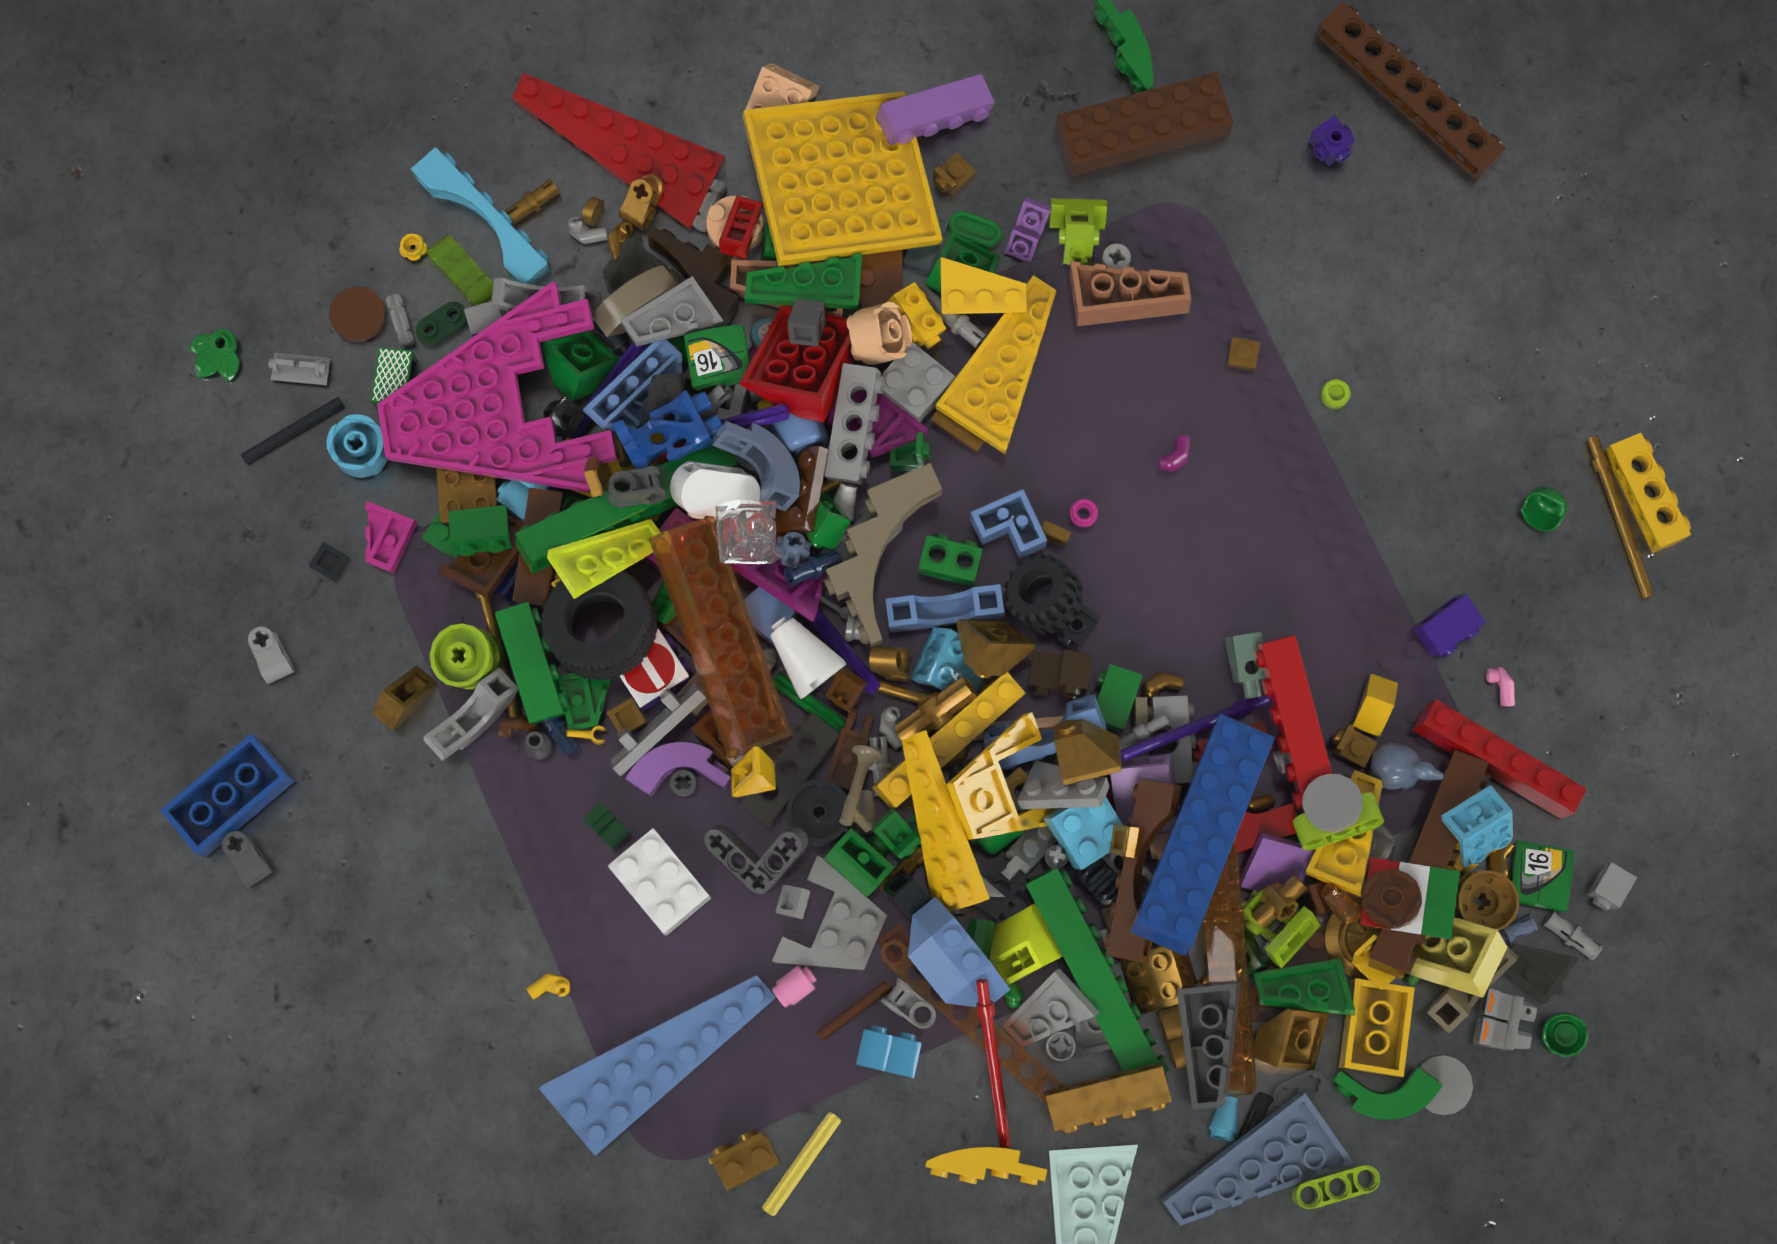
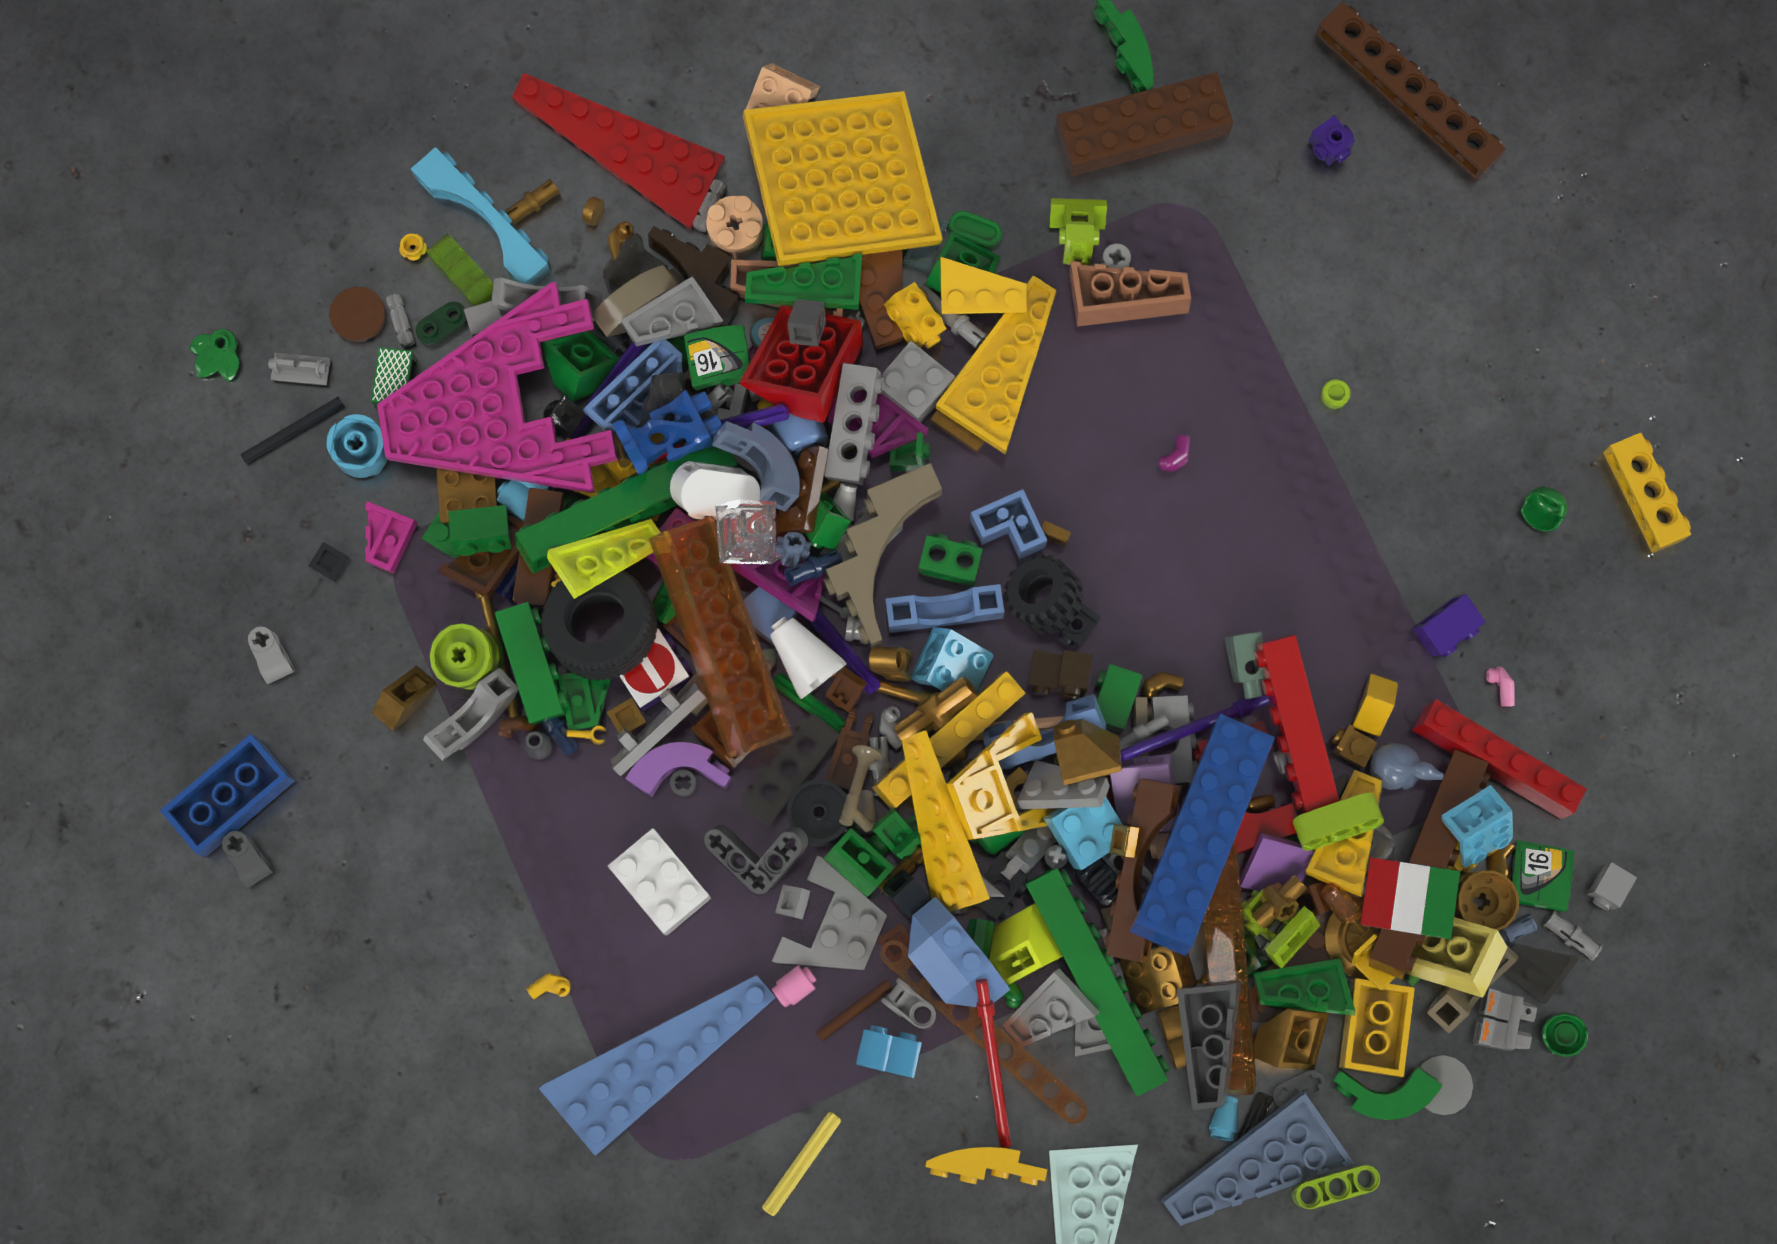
(584, 233): light grey arm -> none
(595, 476): pearl gold tile -> none
(606, 825): dark green leg -> none
(638, 487): dark grey piece -> none
(642, 201): pearl gold piece -> none
(734, 243): red slope -> none
(745, 1159): pearl gold bracket -> none
(753, 774): yellow slope -> none
(879, 334): light nougat brick -> none
(935, 110): medium lavender brick -> none
(953, 175): pearl gold bracket -> none
(992, 646): pearl gold slope -> none
(1028, 229): medium lavender slope -> none
(1060, 1046): light grey wheel -> none
(1087, 505): dark pink plate -> none
(1108, 1097): pearl gold brick -> none
(1243, 354): pearl gold plate -> none
(1332, 803): light grey tile -> none
(1391, 899): reddish brown tile -> none
(1602, 465): pearl gold bar -> none

